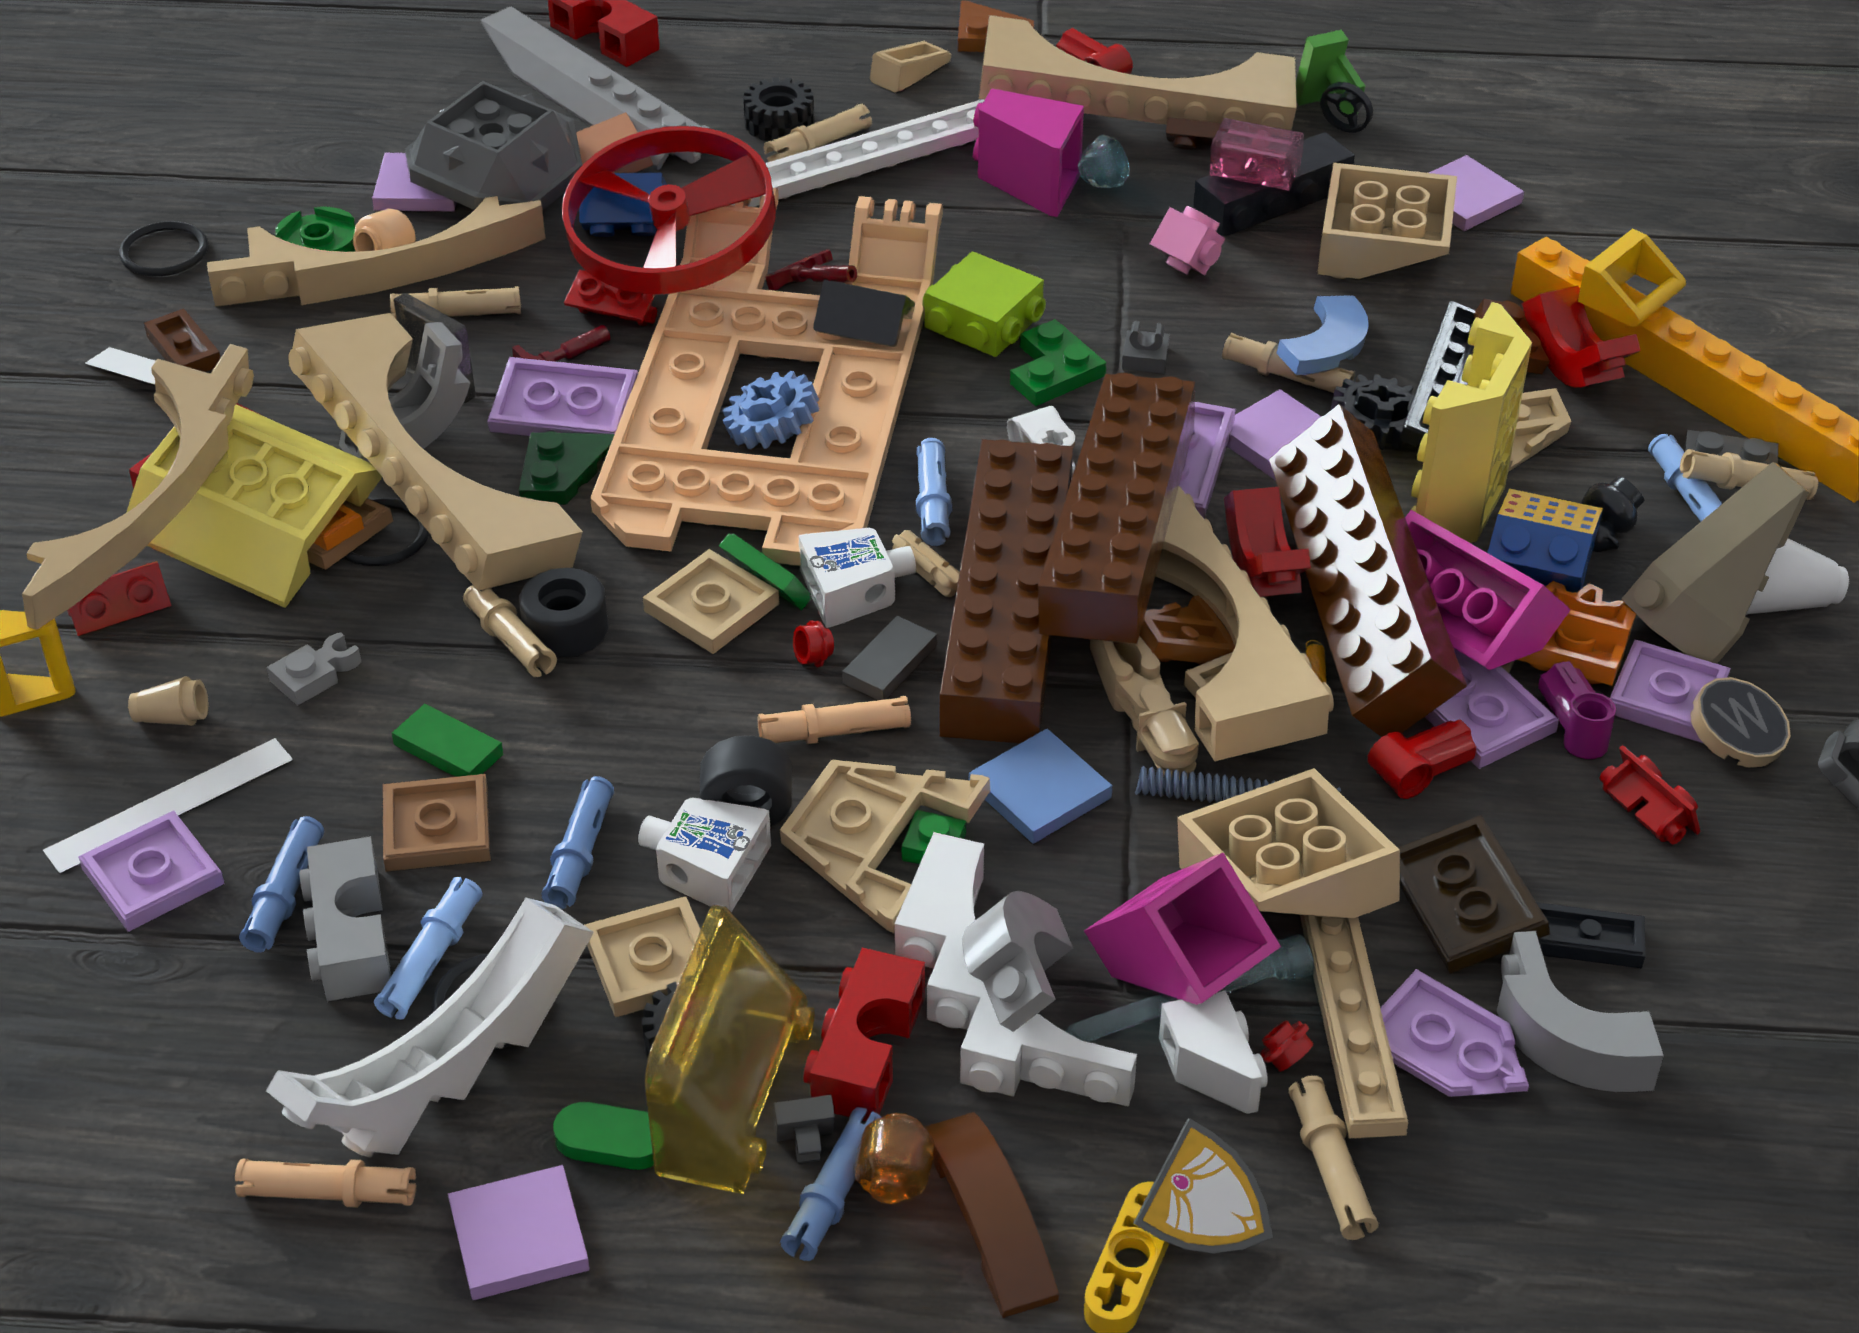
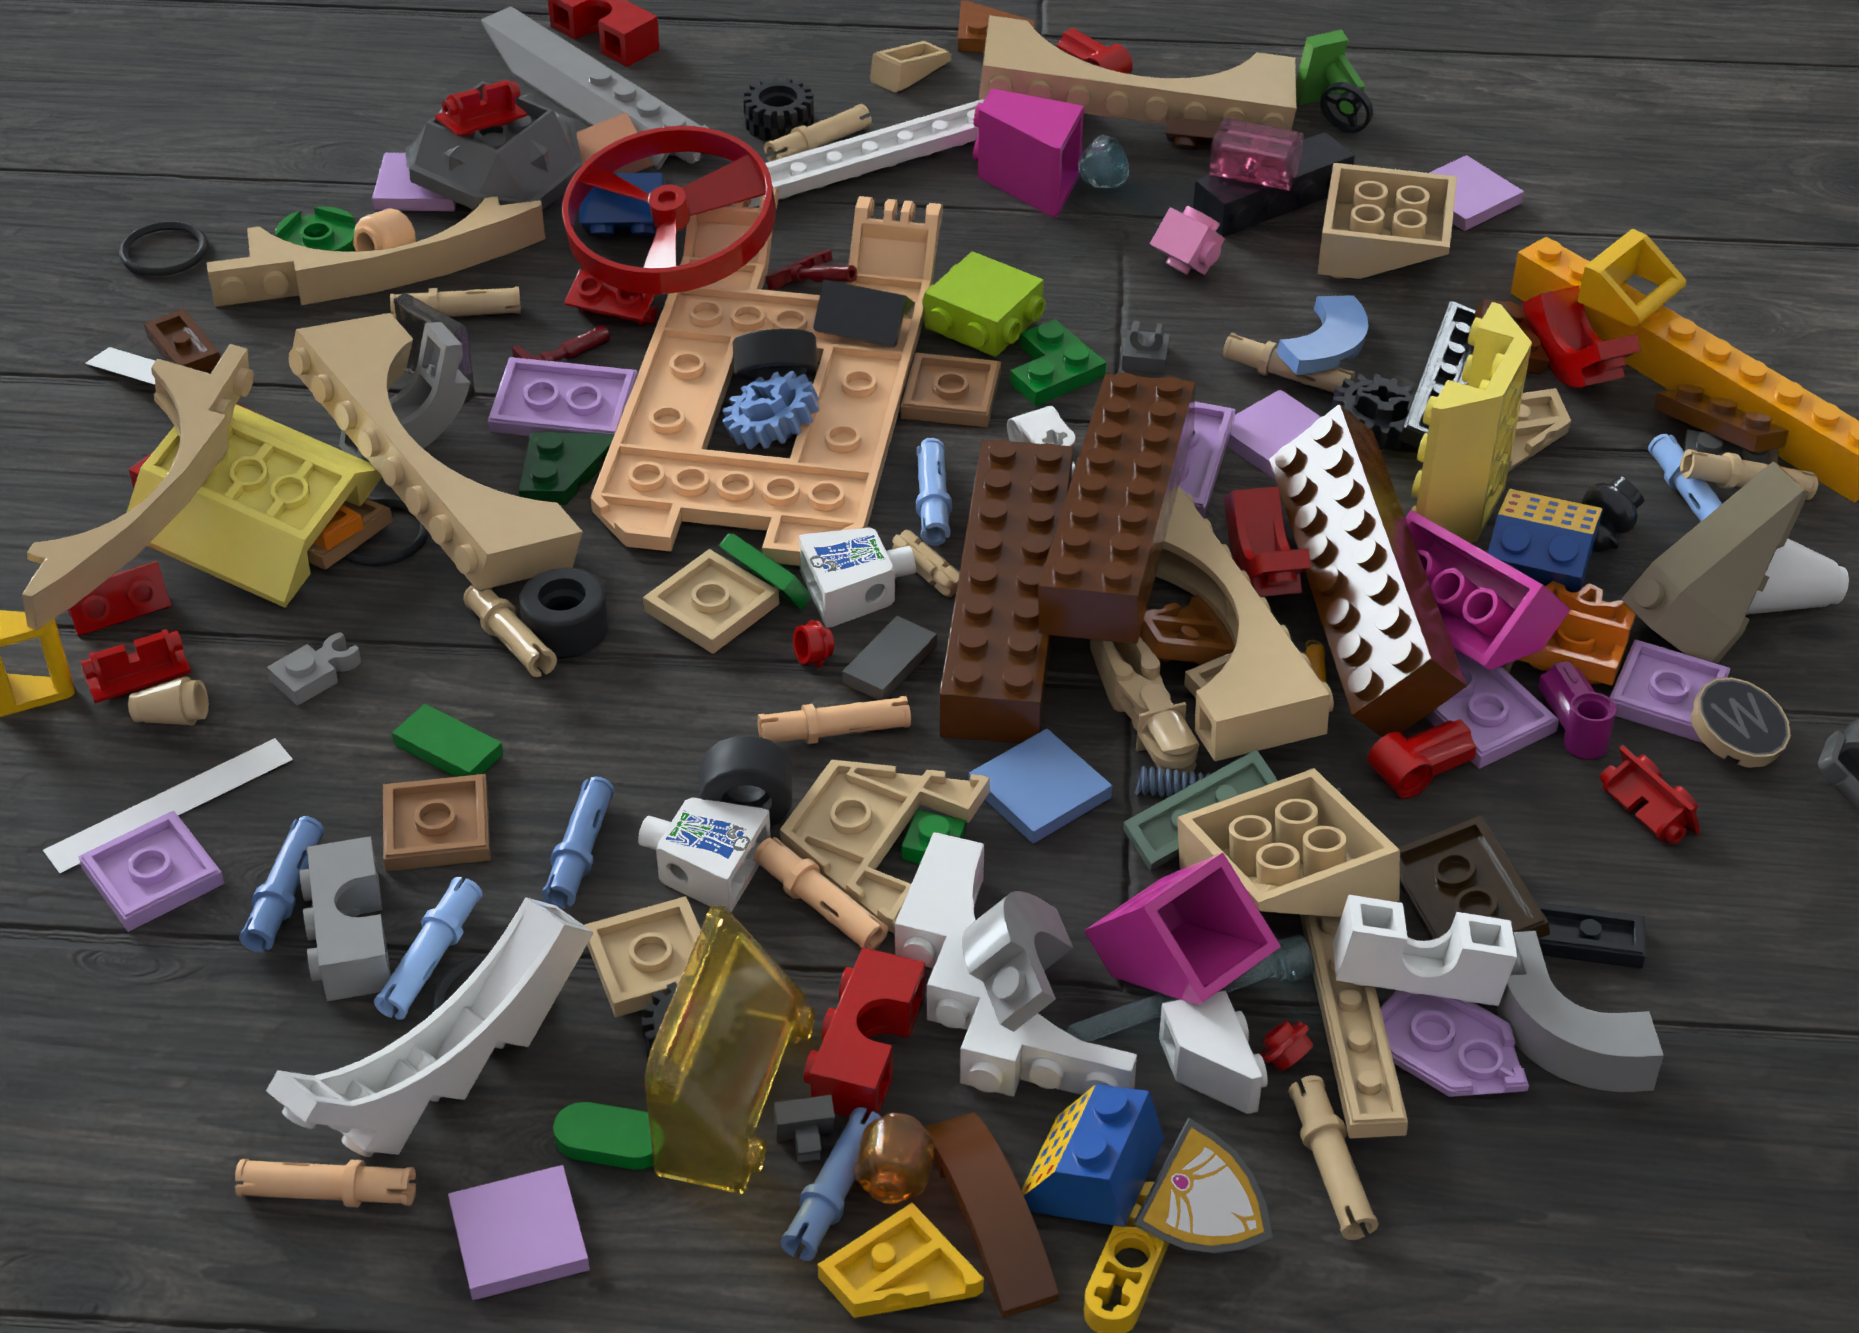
(115, 673): none -> red hinge
(466, 114): none -> red hinge
(772, 351): none -> black tyre
(804, 880): none -> light nougat pin
(899, 1268): none -> yellow wing
(951, 390): none -> medium nougat tile
(1096, 1157): none -> blue slope
(1156, 829): none -> sand green plate
(1463, 964): none -> white arch
(1721, 418): none -> reddish brown plate

